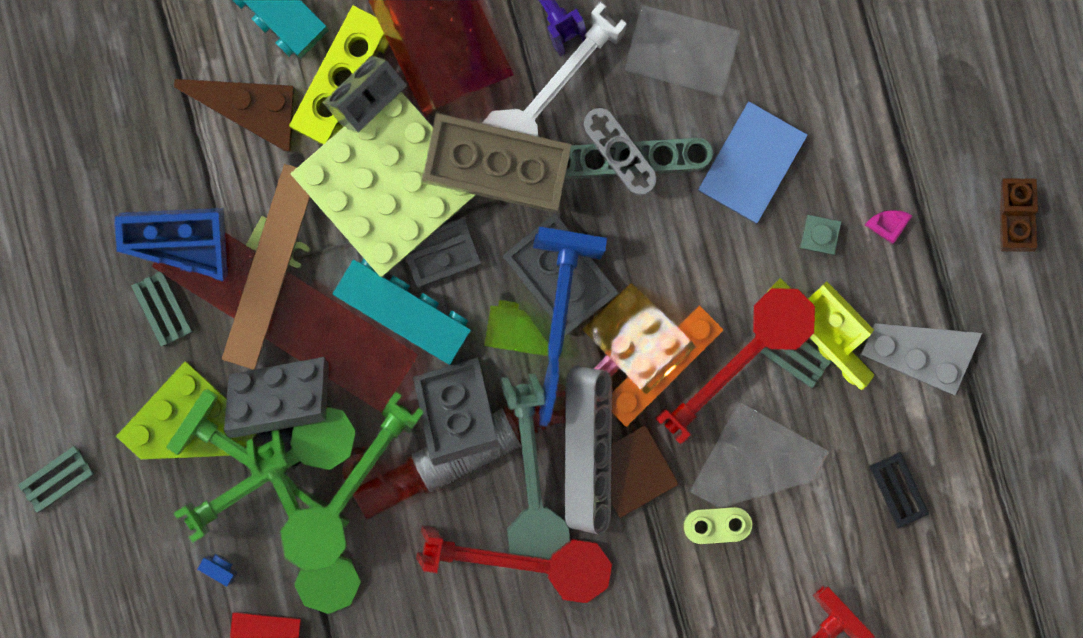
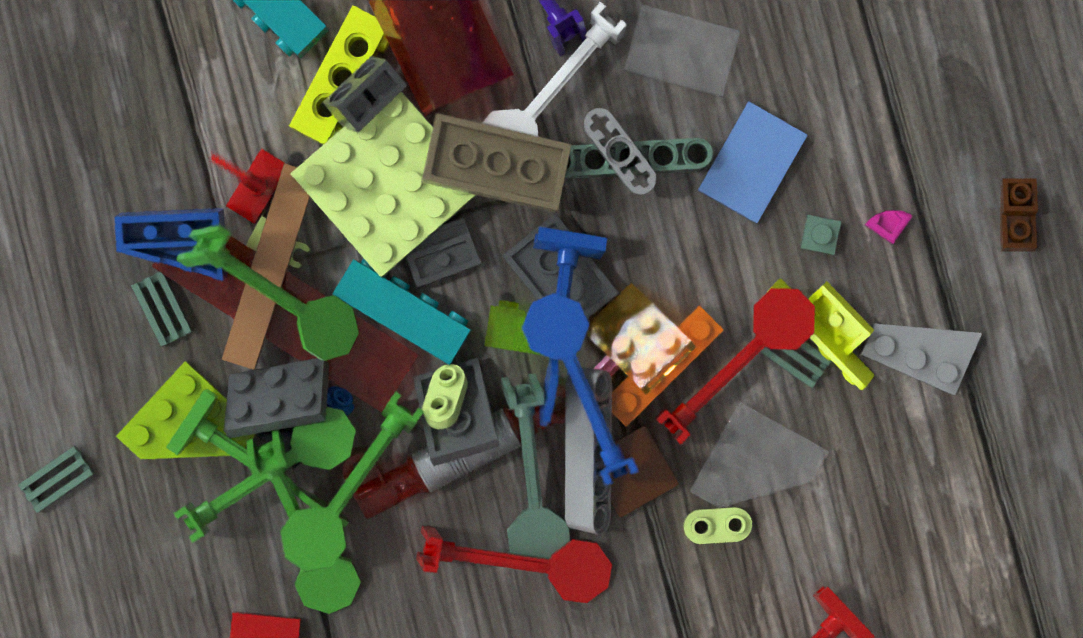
(218, 569): blue plate -> none
(255, 186): none -> red piece
(256, 107): reddish brown wing -> none
(324, 324): none -> bright green piece
(340, 399): none -> blue plate
(447, 393): none -> yellowish green plate
(557, 330): none -> blue piece
(886, 464): black tile -> none

